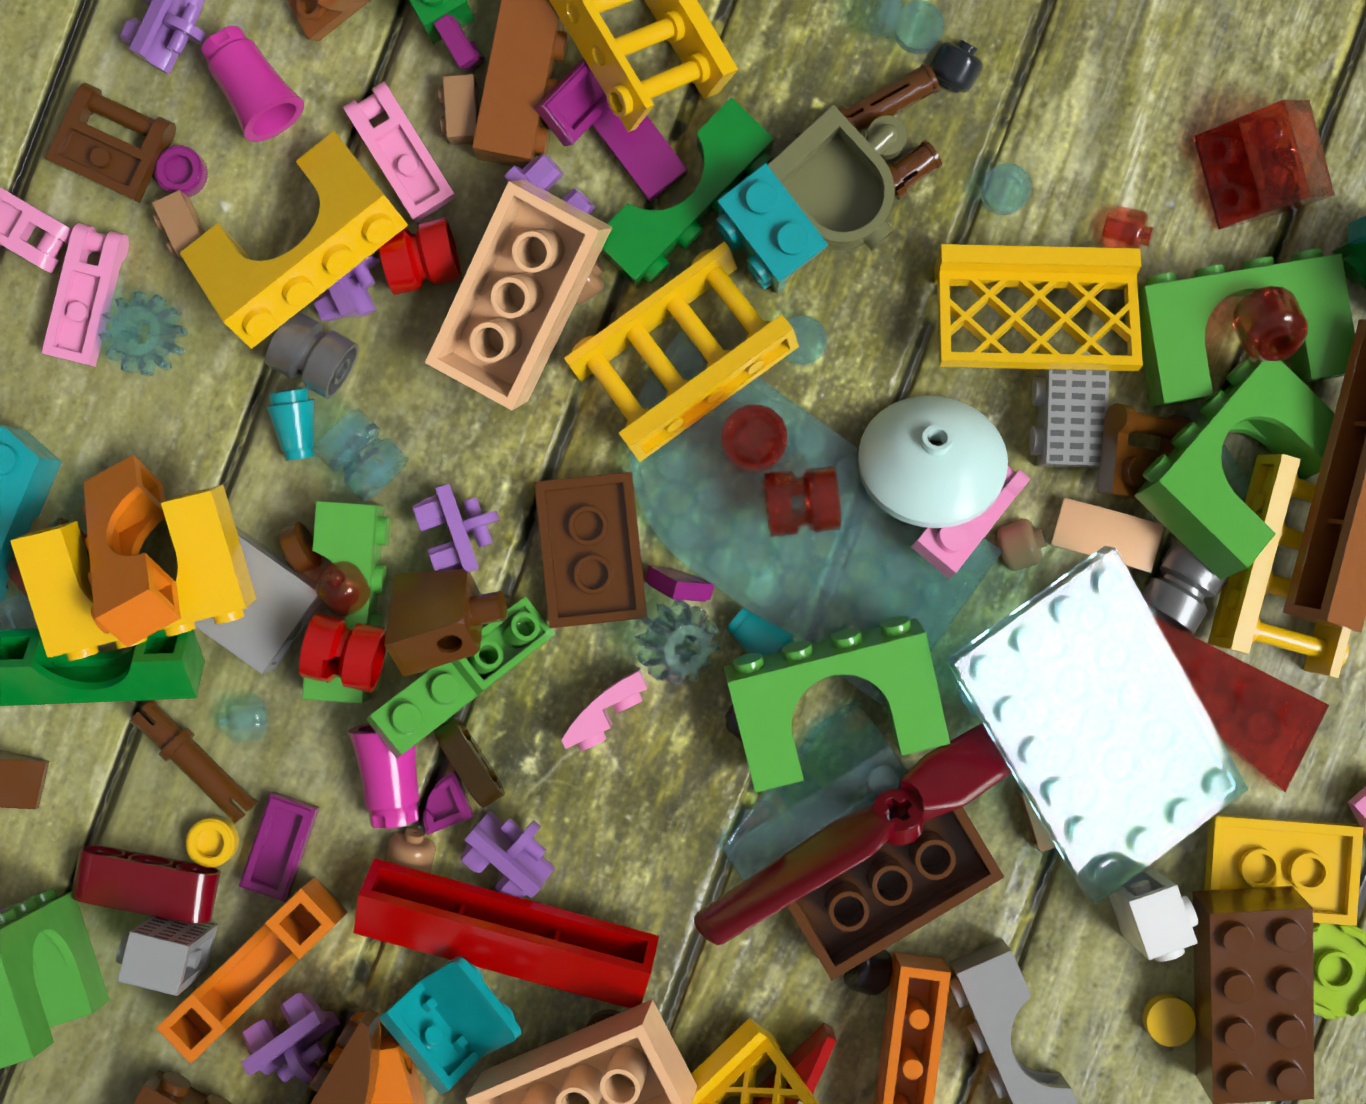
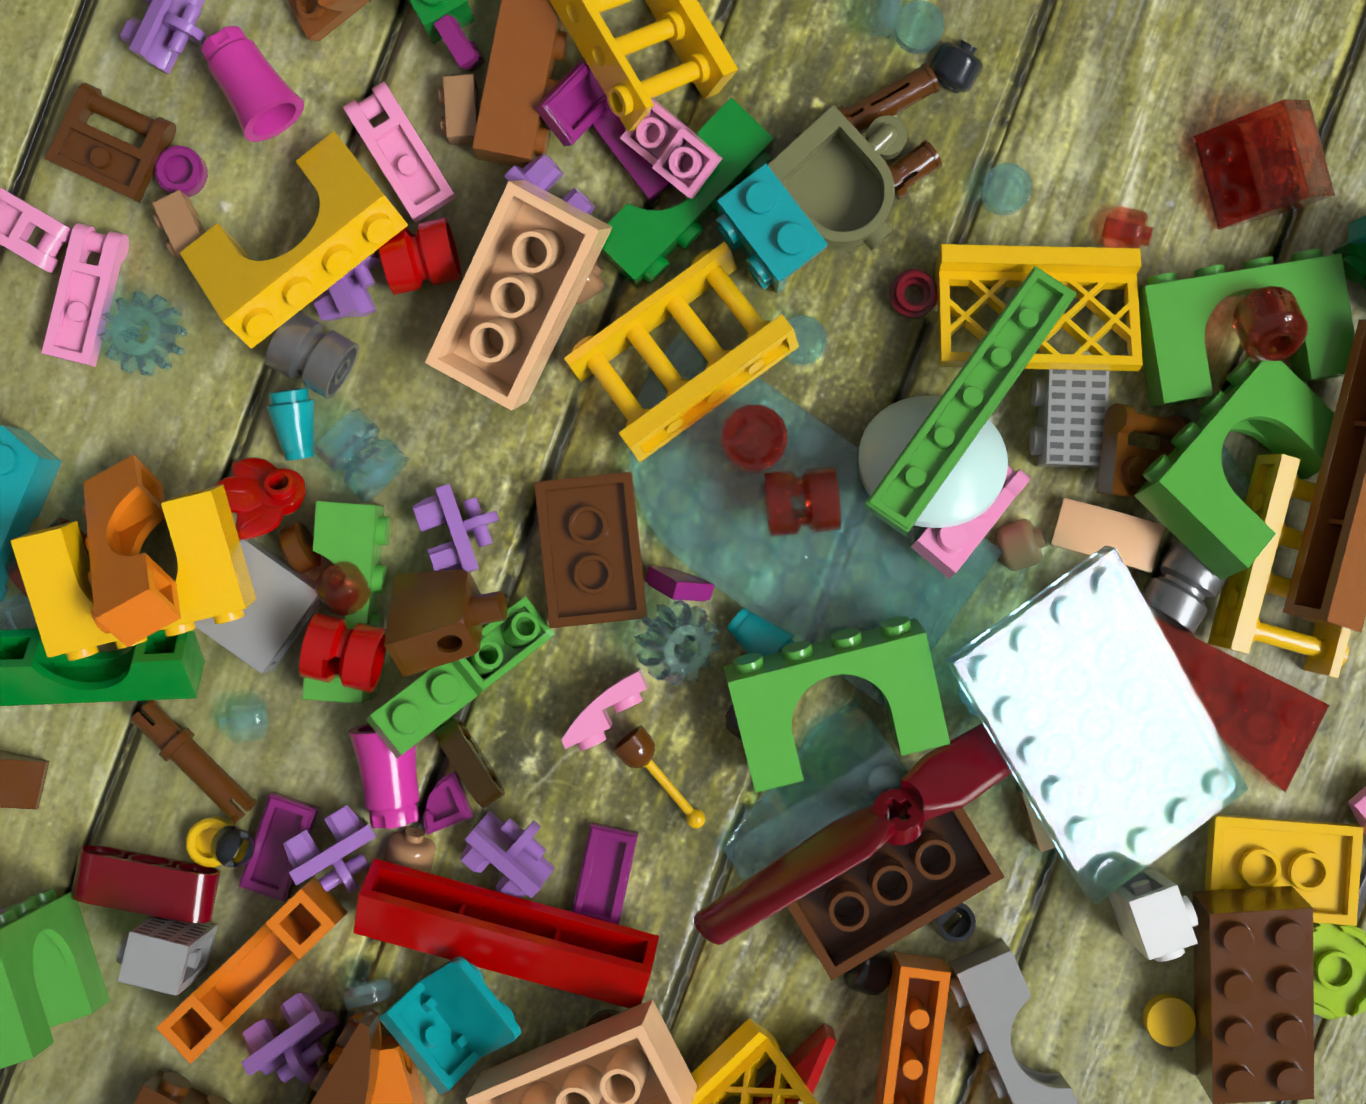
(226, 843): none -> black hinge
(256, 496): none -> red plate
(309, 860): none -> medium lavender hips
(368, 992): none -> clear light blue tile
(605, 872): none -> magenta tile
(637, 751): none -> hinge
(673, 150): none -> bright pink slope
(920, 280): none -> dark red plate
(960, 929): none -> black hinge
(969, 401): none -> bright green tile

